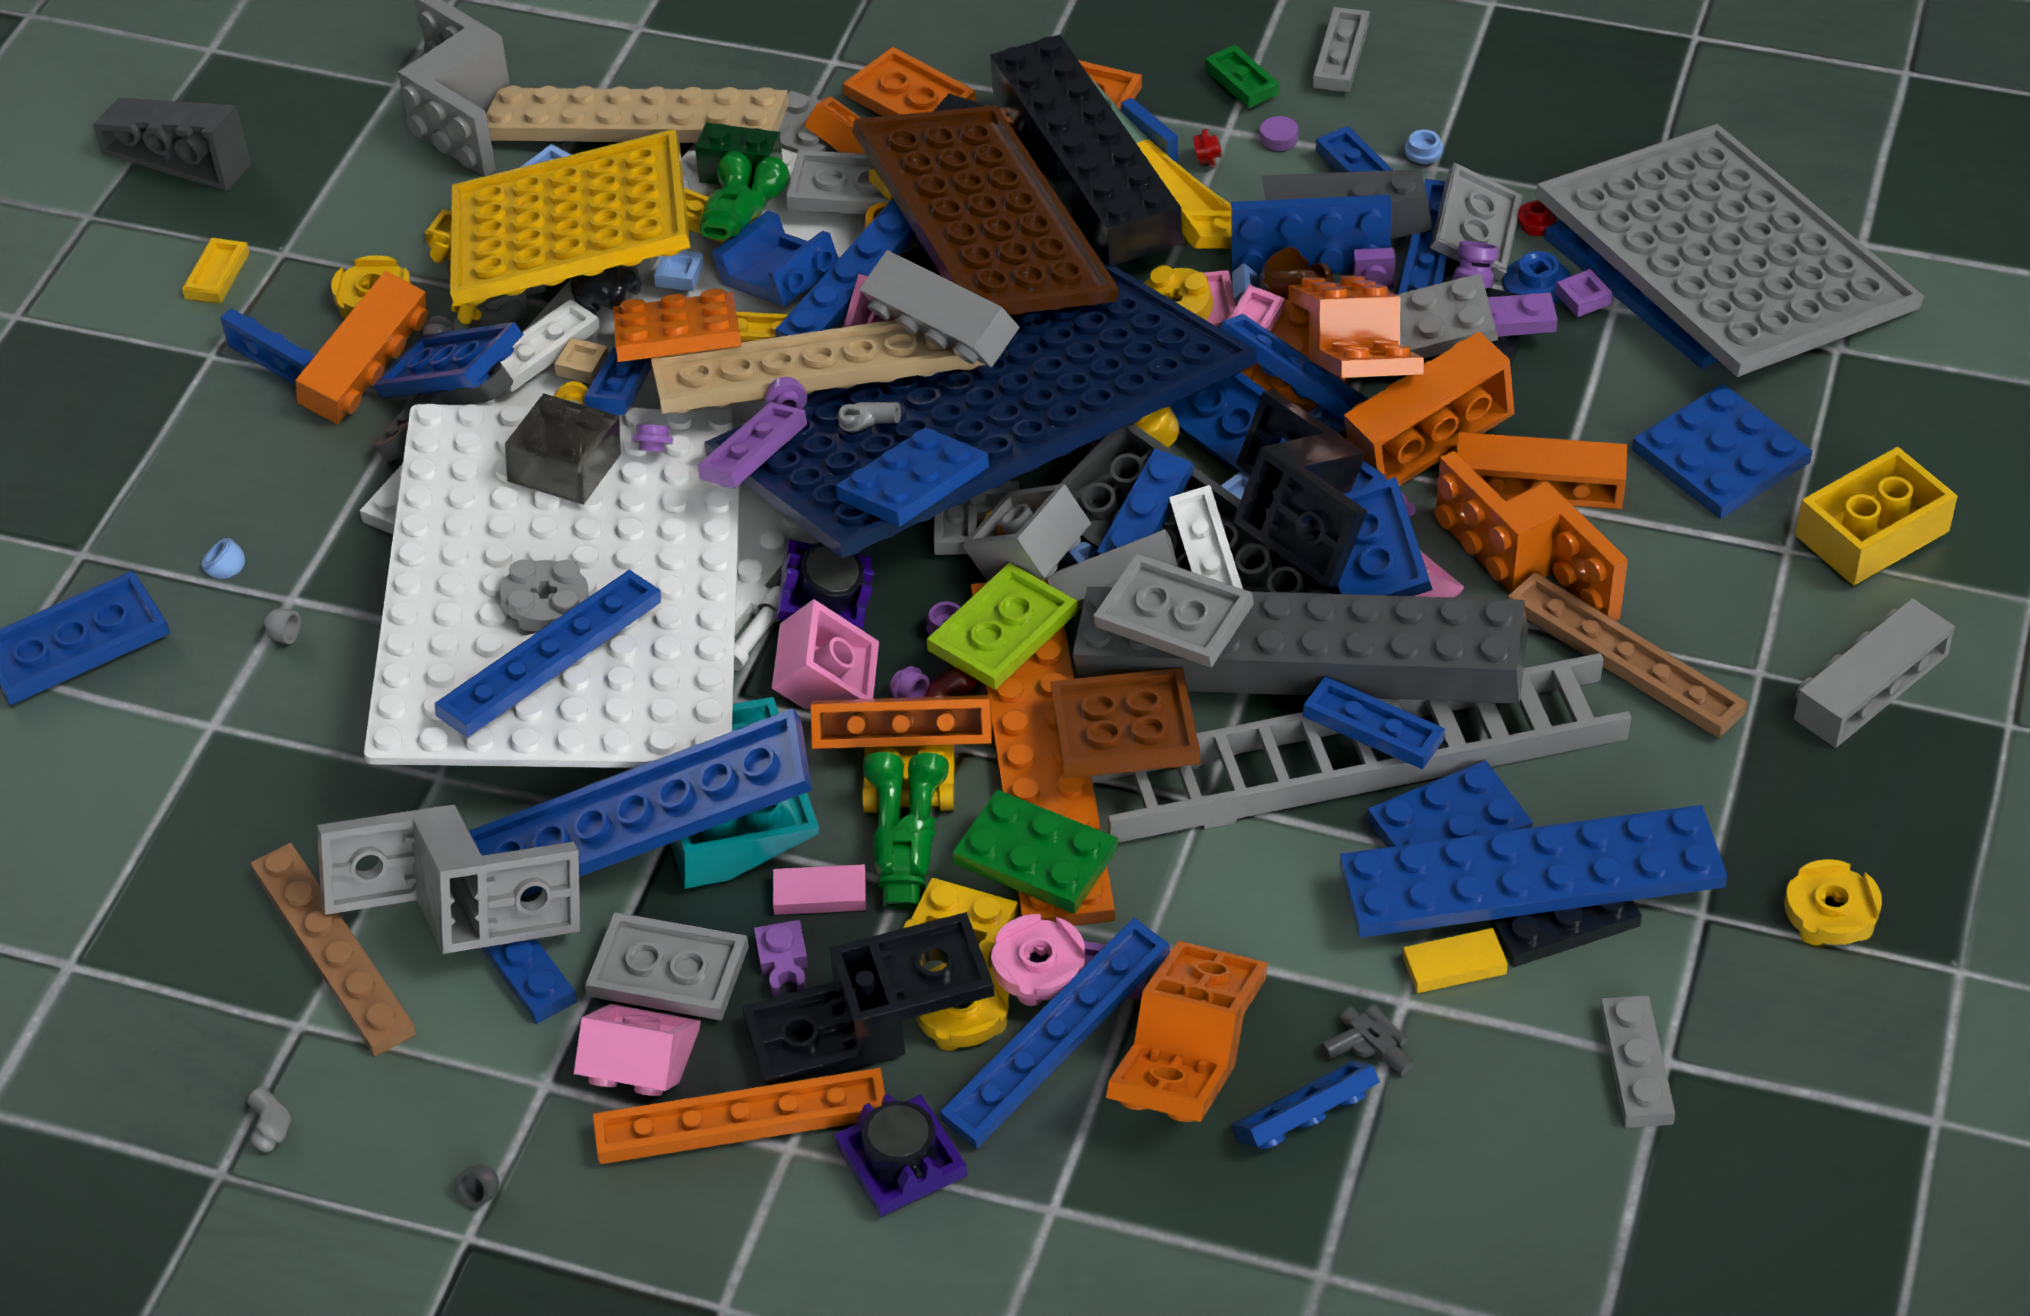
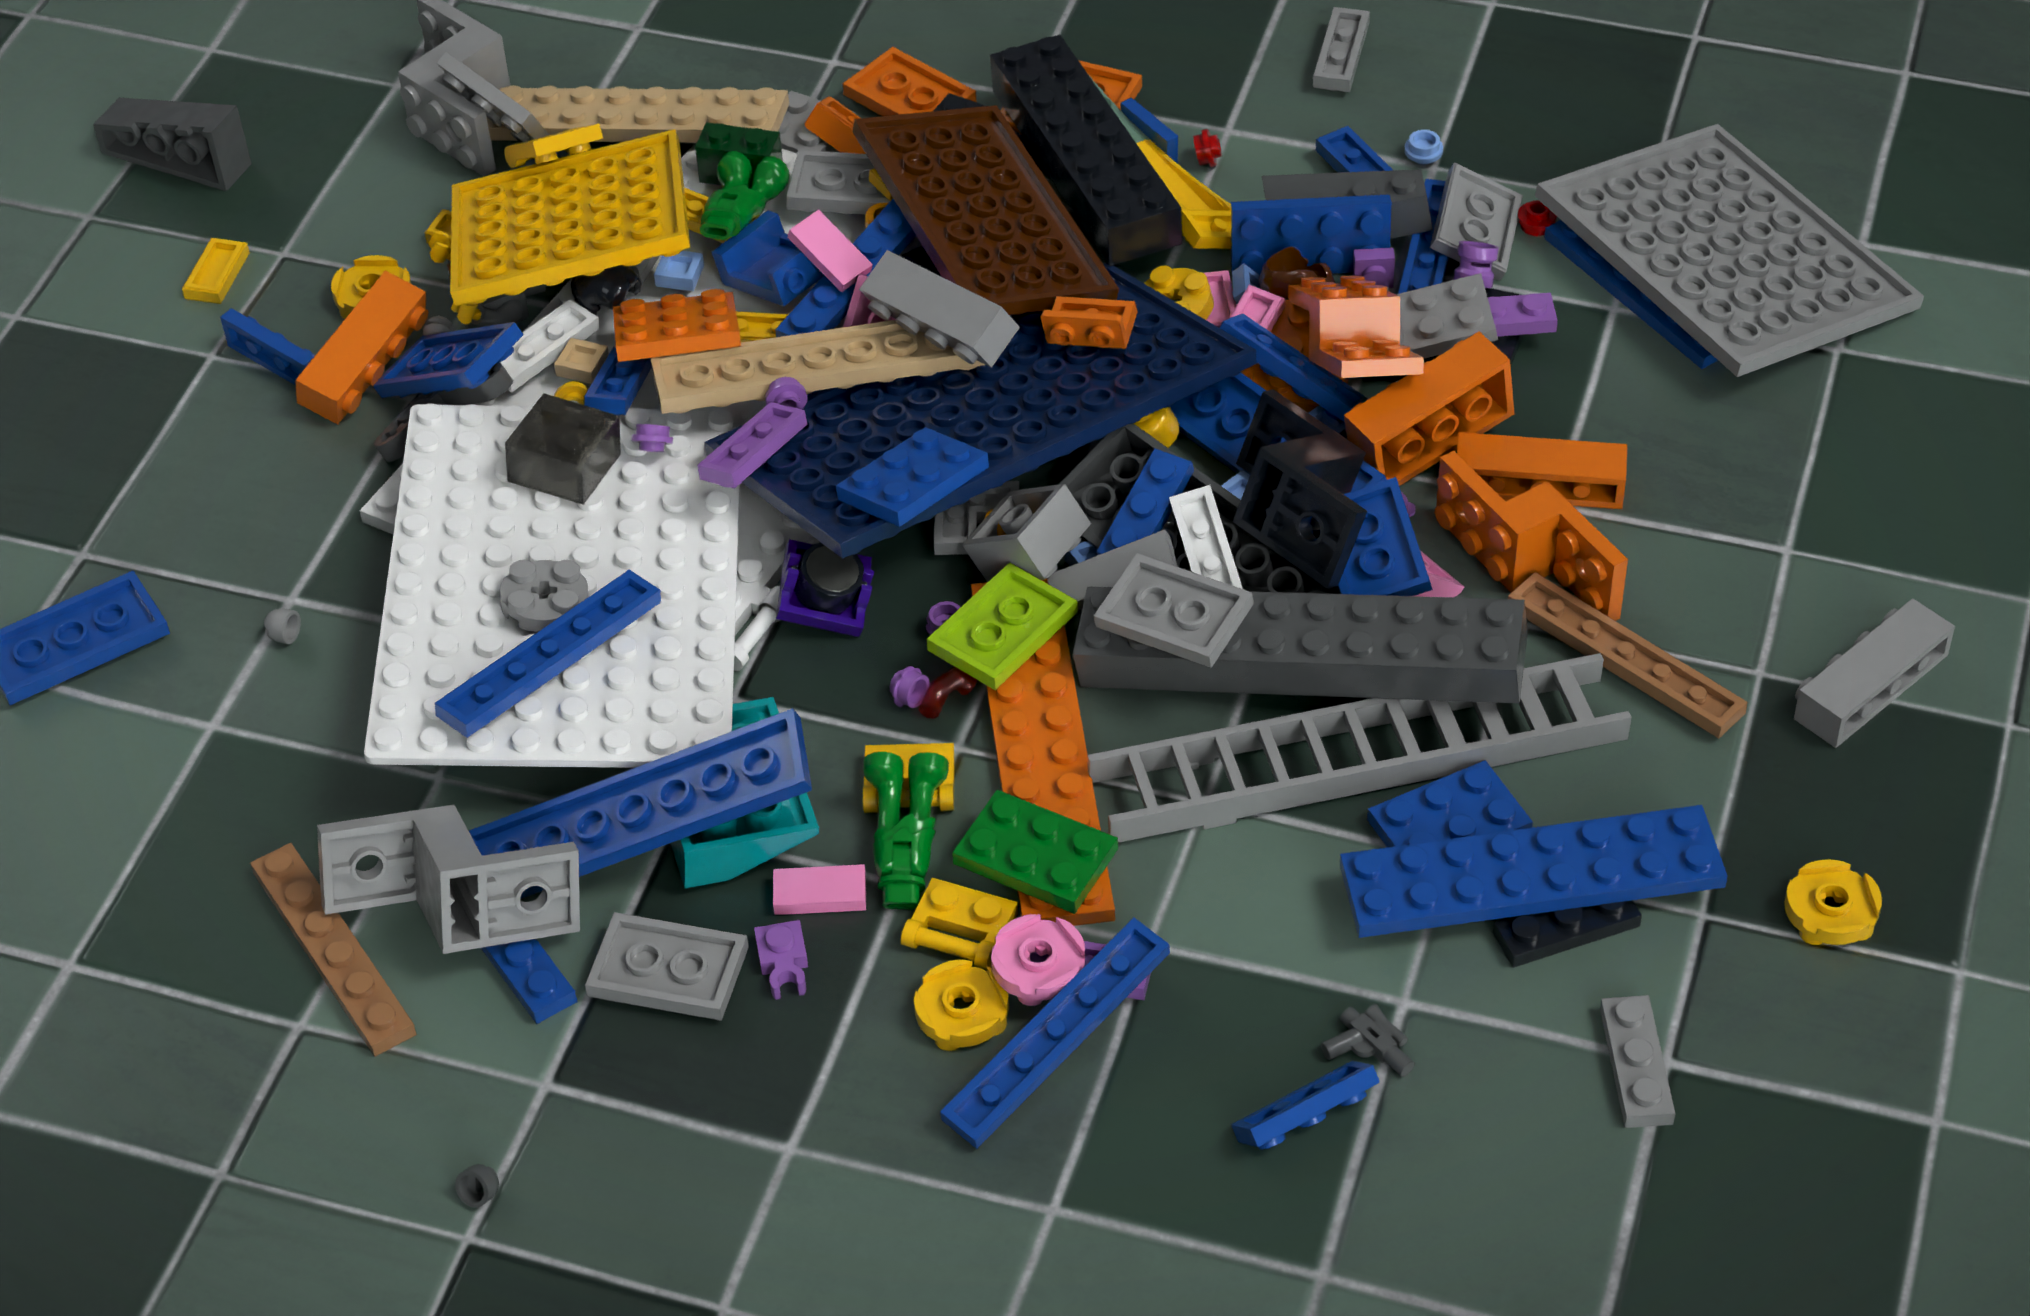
(223, 559): light blue piece -> none
(273, 1119): light grey arm -> none
(497, 105): none -> light grey plate
(546, 148): none -> yellow plate
(634, 1048): bright pink slope -> none
(735, 1116): orange plate -> none
(823, 658): bright pink slope -> none
(829, 250): none -> bright pink tile
(866, 414): light grey arm -> none
(871, 992): black bracket -> none
(899, 1153): piece -> none
(901, 721): orange brick -> none
(1089, 322): none -> orange bracket
(1124, 723): dark orange plate -> none
(1187, 1032): orange bracket -> none
(1242, 76): green plate -> none
(1279, 133): medium lavender tile -> none
(1373, 722): blue plate -> none
(1455, 960): yellow tile -> none
(1535, 274): blue piece -> none
(1583, 293): medium lavender plate -> none
(1721, 450): blue plate -> none
(1875, 515): yellow brick -> none

